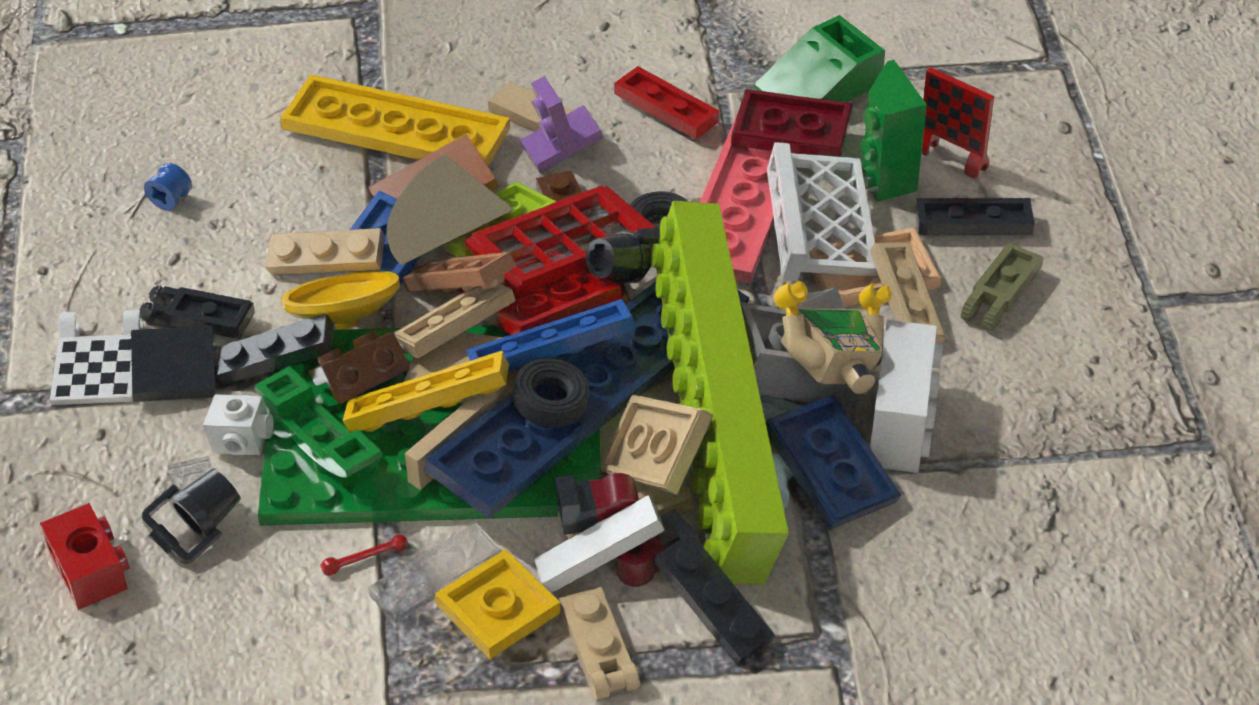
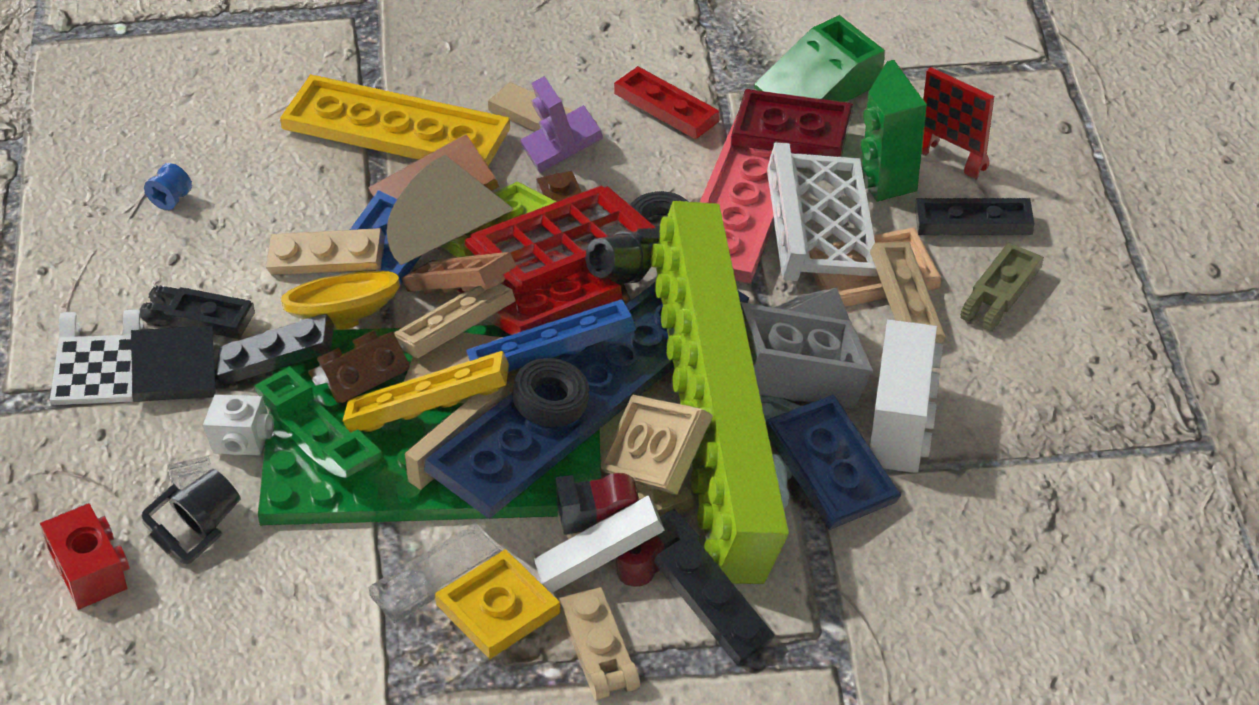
(331, 566): red hinge -> none
(835, 343): torso -> none

